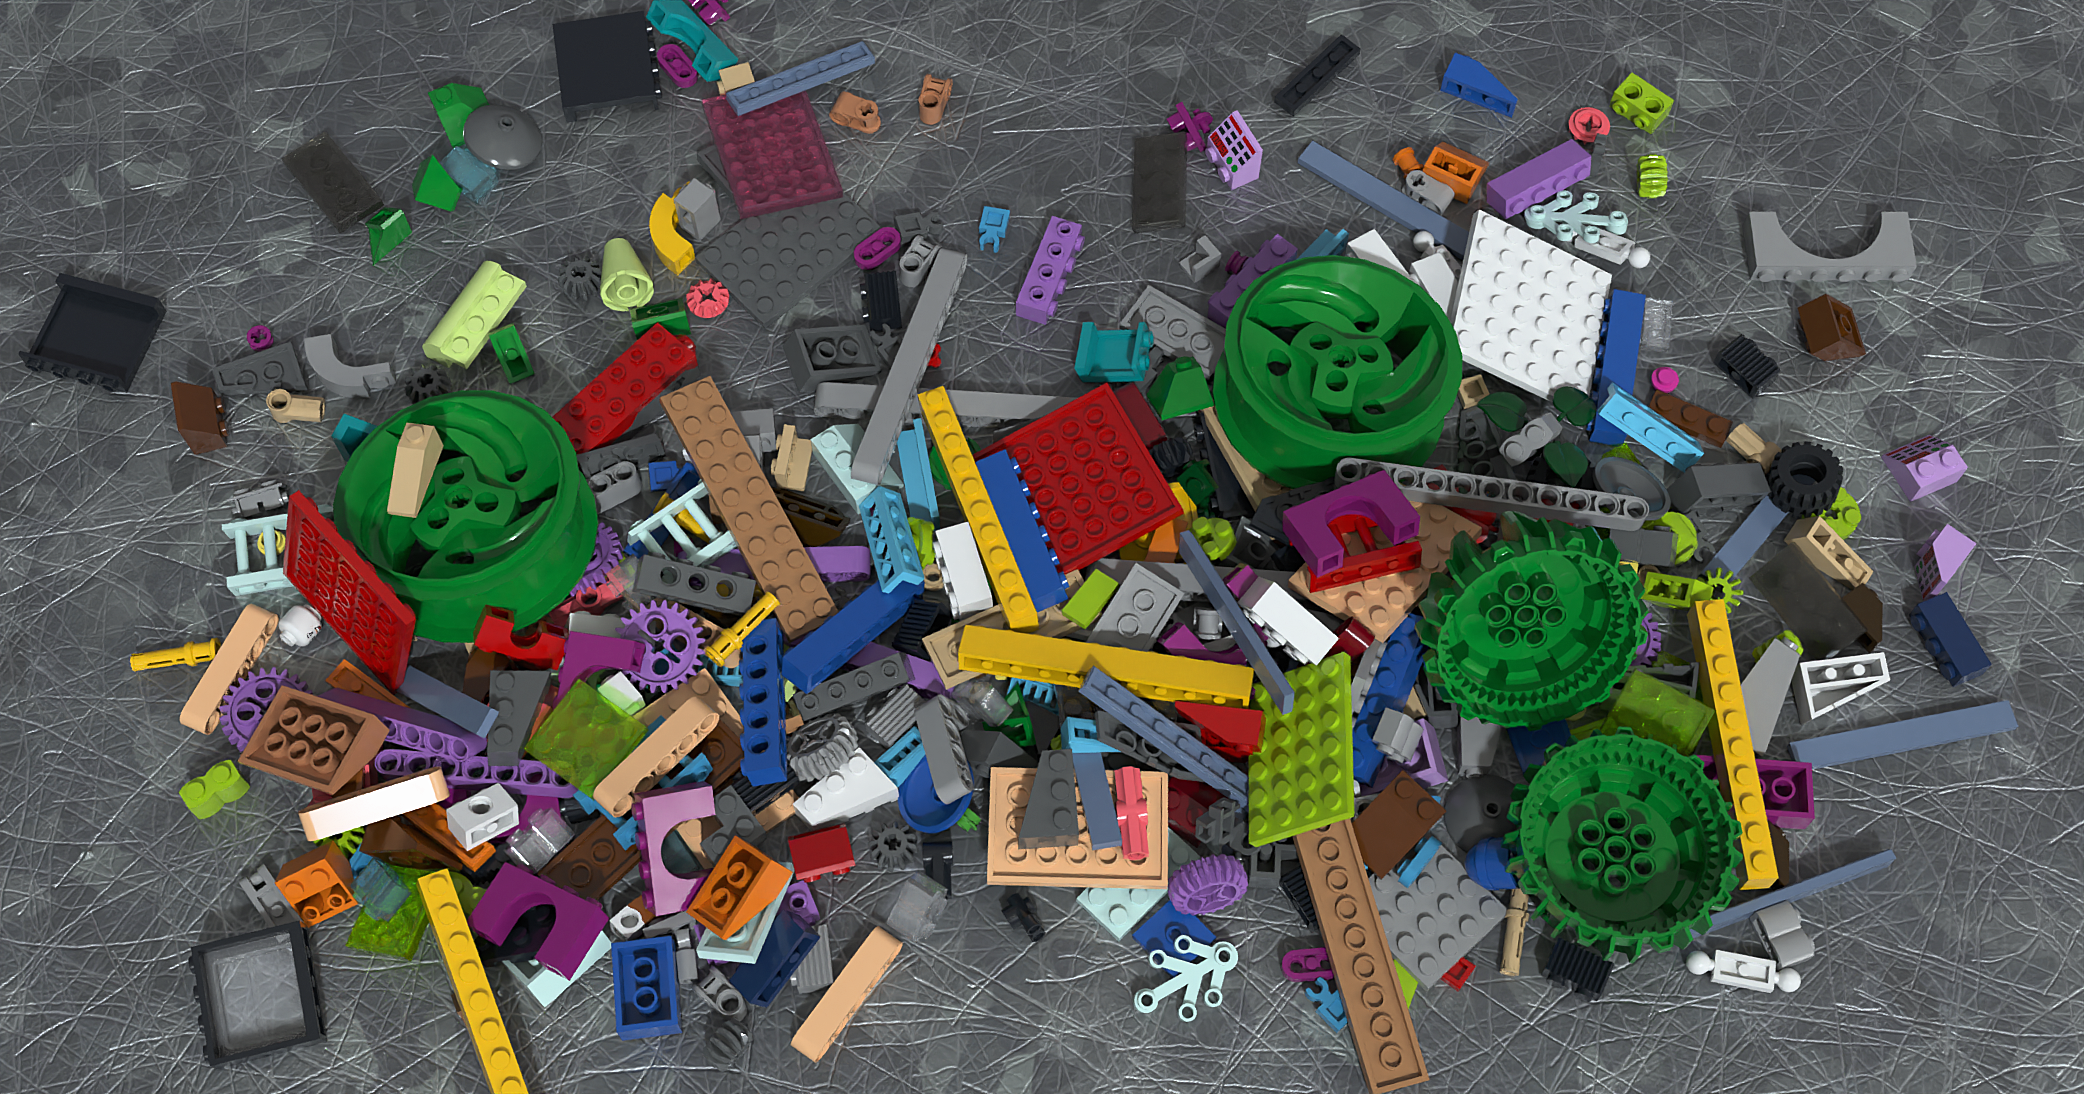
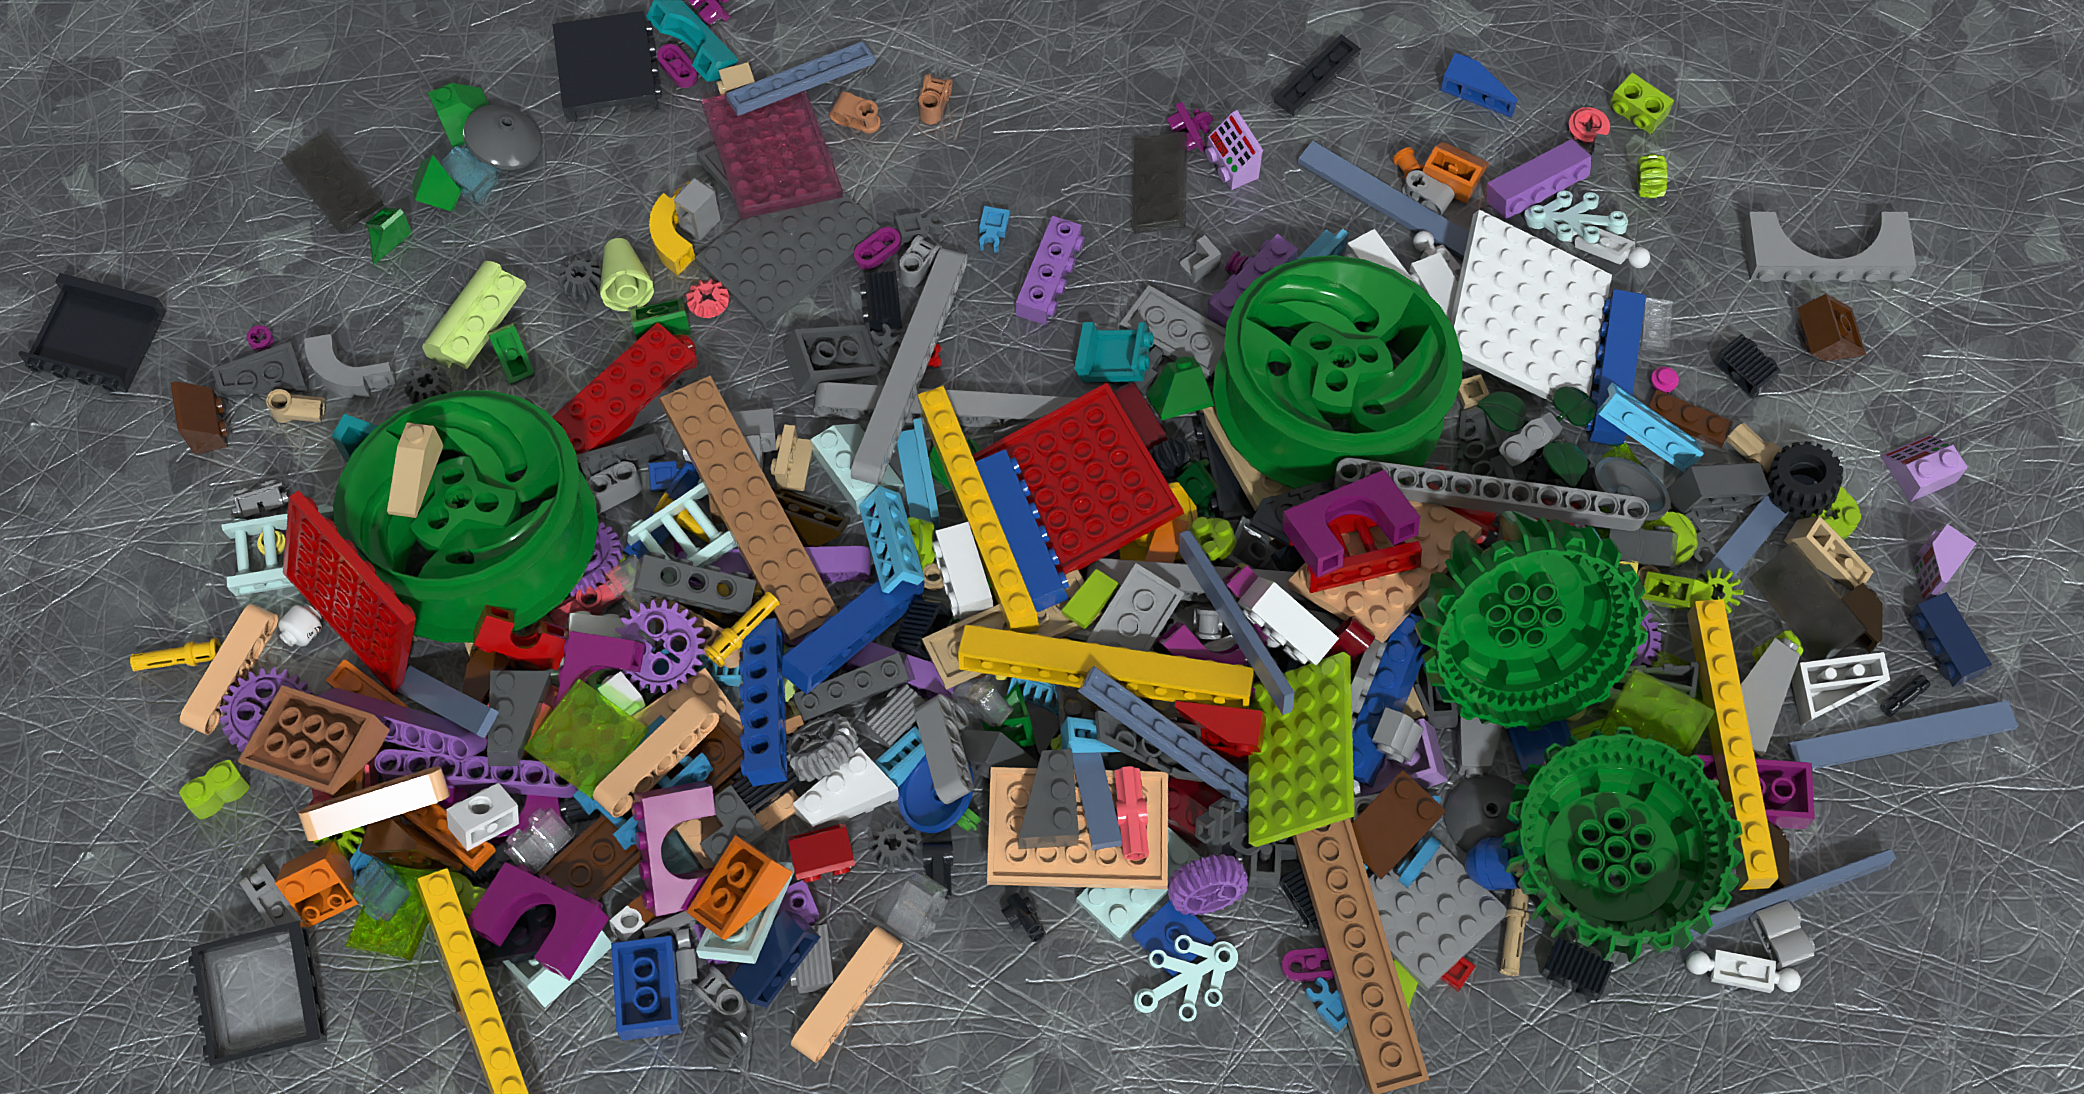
(1905, 695): none -> black axle

